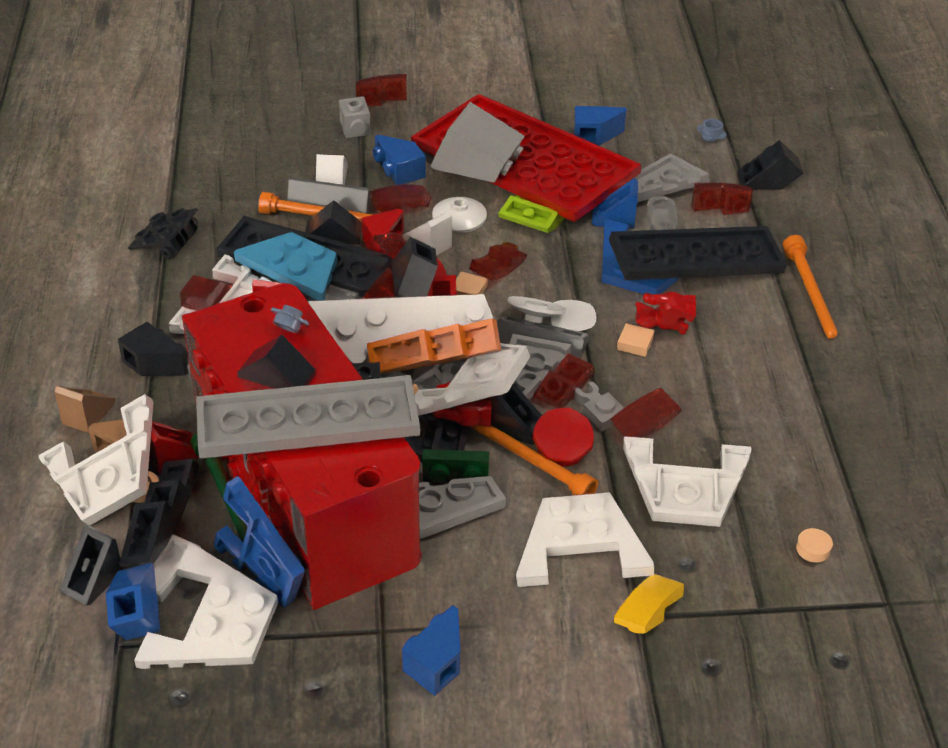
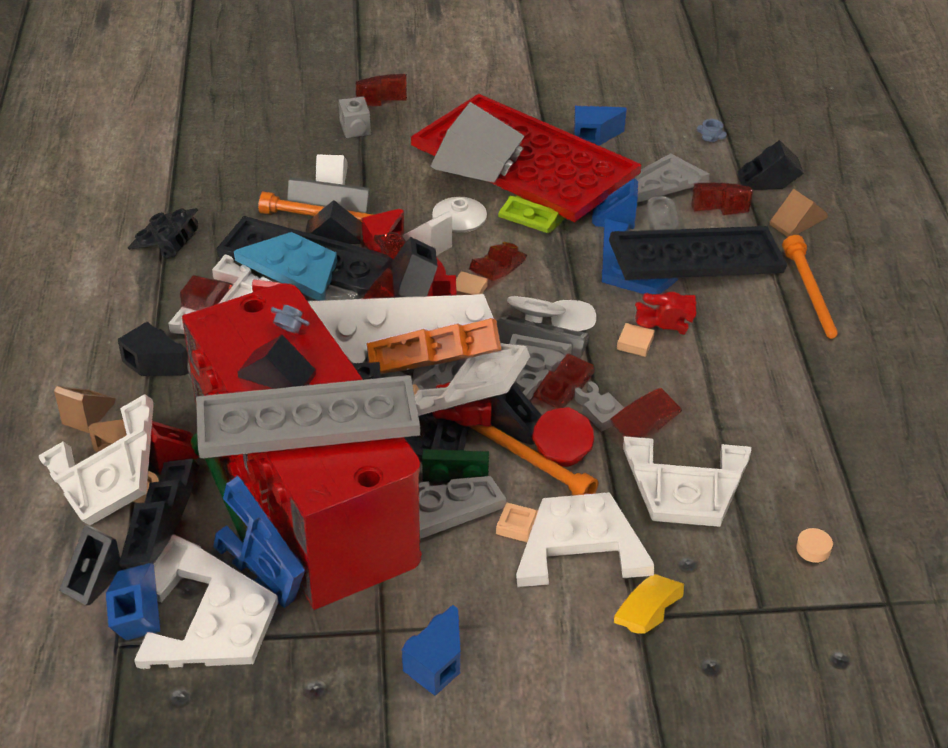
(394, 197): clear red slope -> none
(400, 159): blue slope -> none
(516, 522): none -> light nougat tile
(797, 214): none -> medium nougat slope

